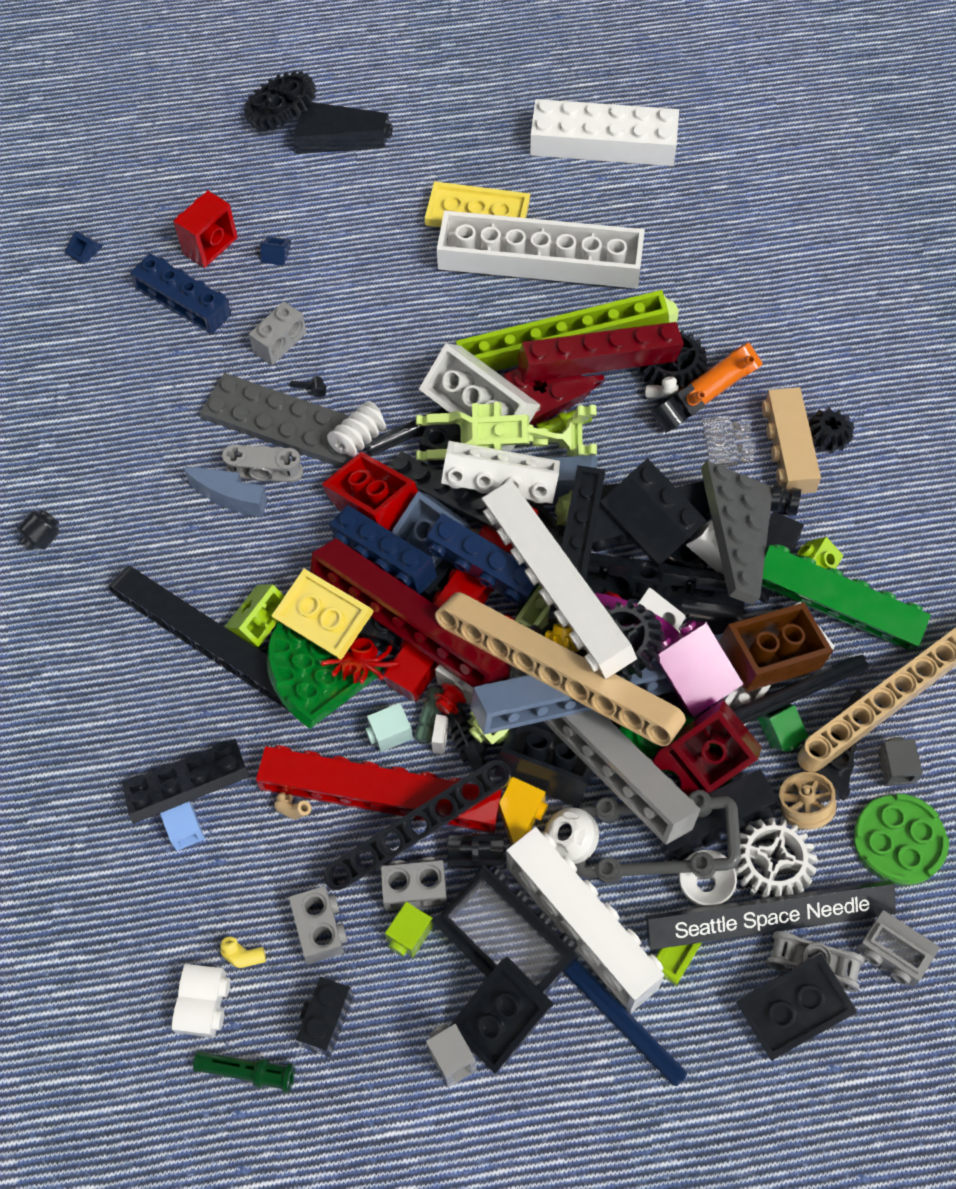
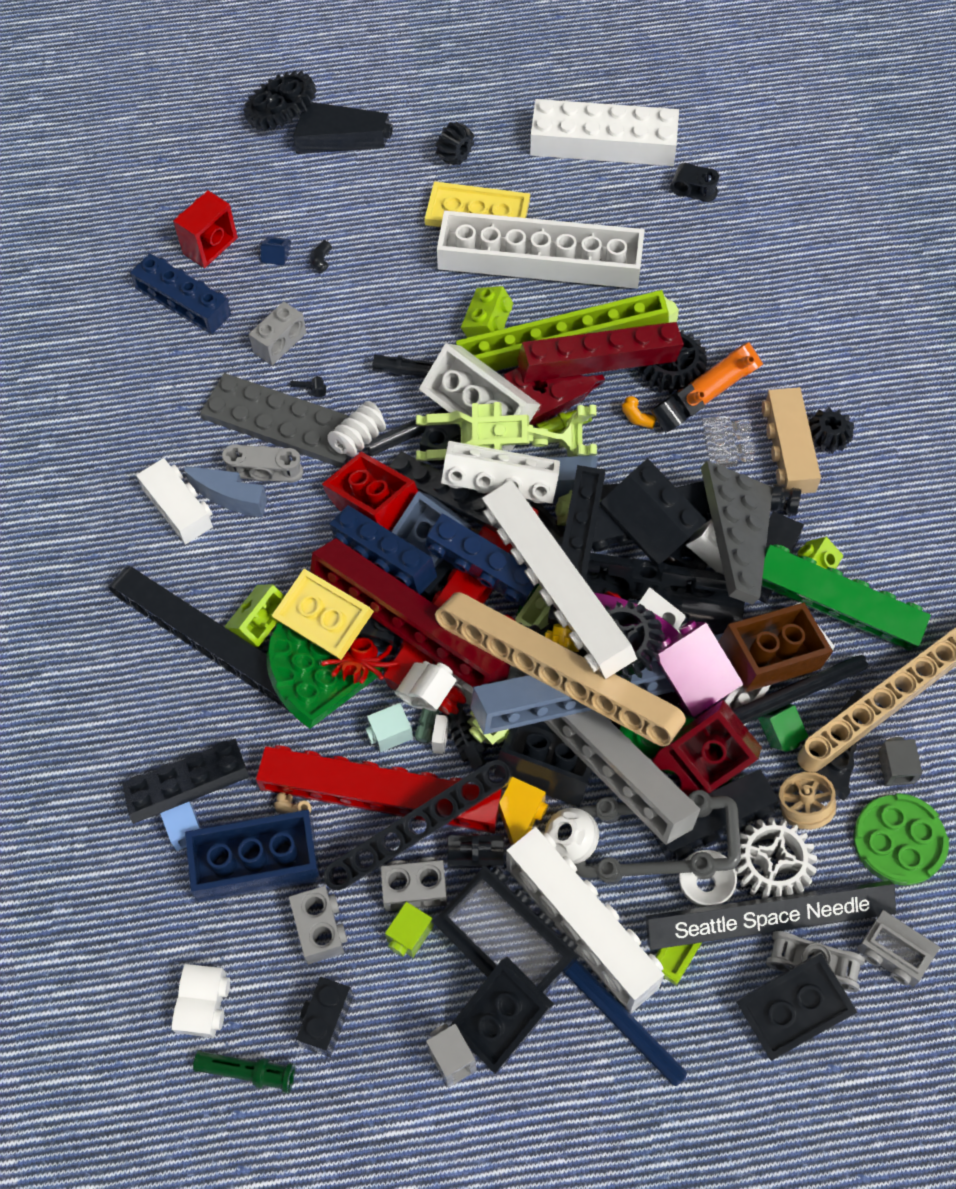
(38, 529): black head -> none
(82, 247): dark blue slope -> none
(175, 500): none -> white brick
(239, 956): light yellow arm -> none
(252, 855): none -> dark blue brick
(318, 255): none -> black arm
(401, 365): none -> black pin
(426, 685): none -> white brick
(454, 143): none -> black gear
(487, 311): none -> lime brick
(635, 416): none -> light orange arm
(665, 390): white arm -> none
(693, 180): none -> black piece

